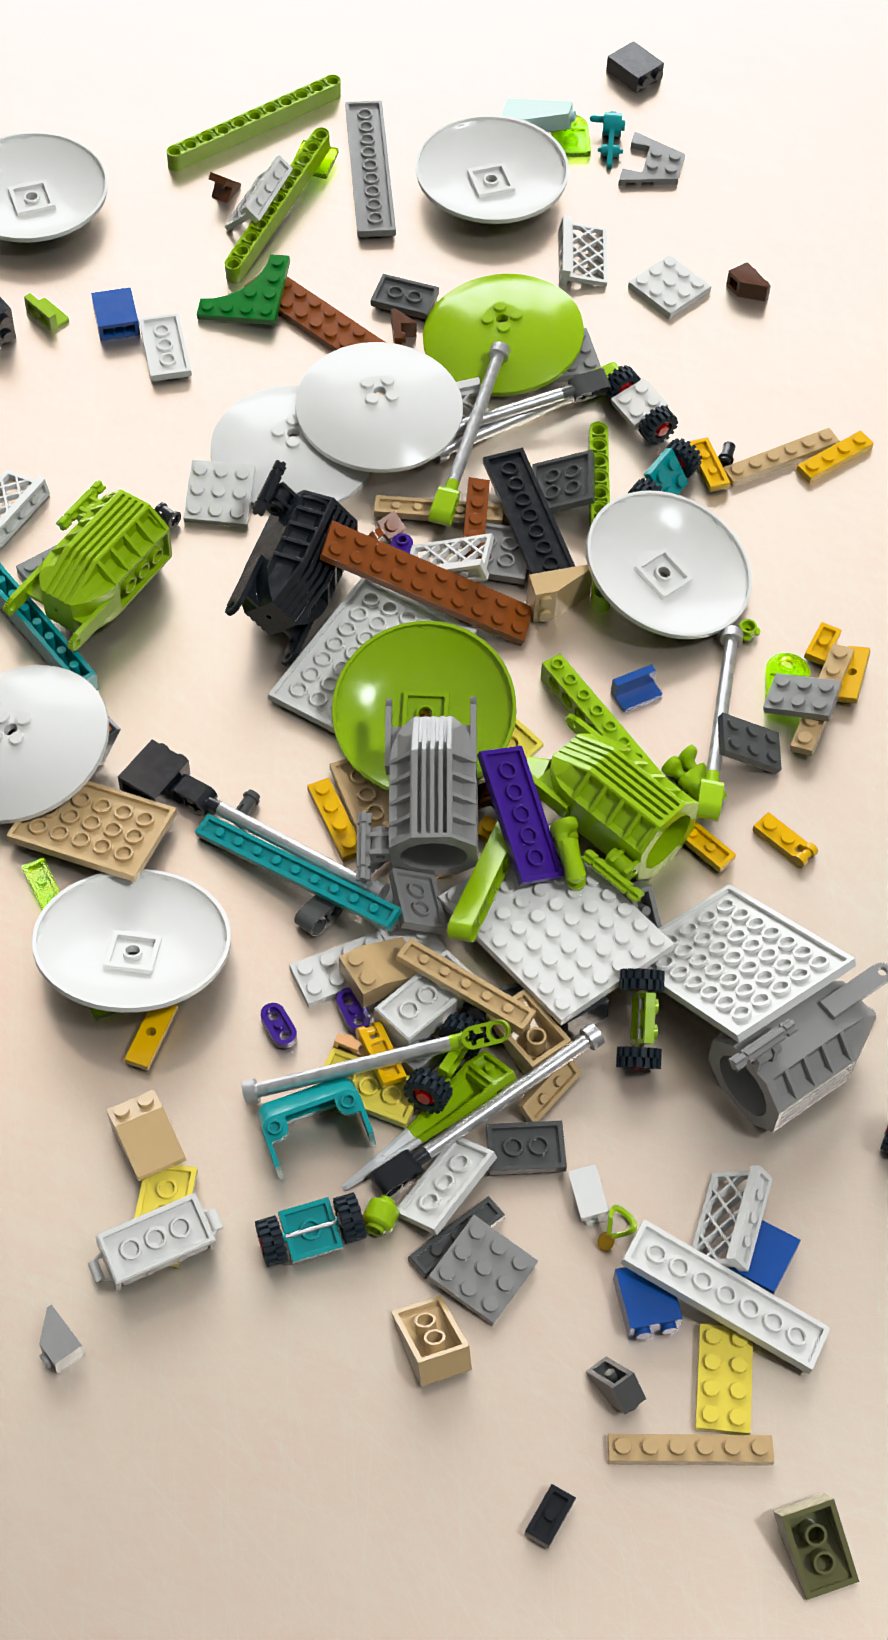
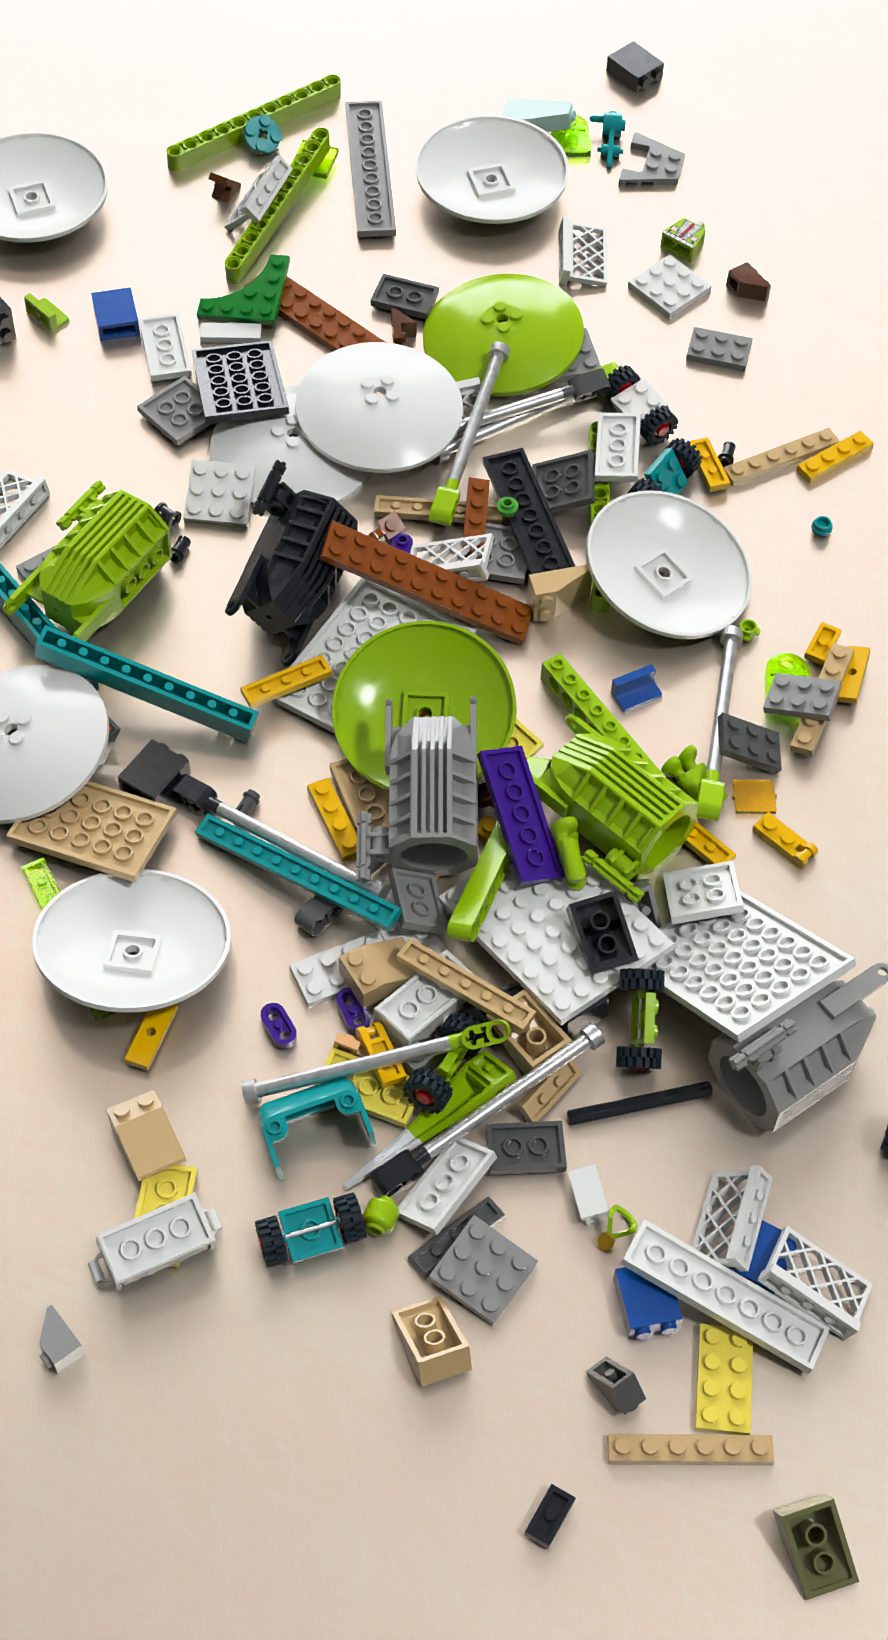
(145, 683): none -> teal brick
(176, 411): none -> light grey plate
(179, 549): none -> black pin
(230, 332): none -> white tile
(239, 382): none -> plate
(261, 145): none -> teal plate
(286, 681): none -> yellow plate
(507, 506): none -> bright green plate
(602, 932): none -> black slope
(618, 447): none -> white plate
(639, 1103): none -> black axle
(684, 238): none -> lime torso
(703, 892): none -> white plate
(719, 349): none -> light grey plate
(754, 796): none -> clear yellow piece
(809, 1298): none -> white fence
(822, 526): none -> teal plate

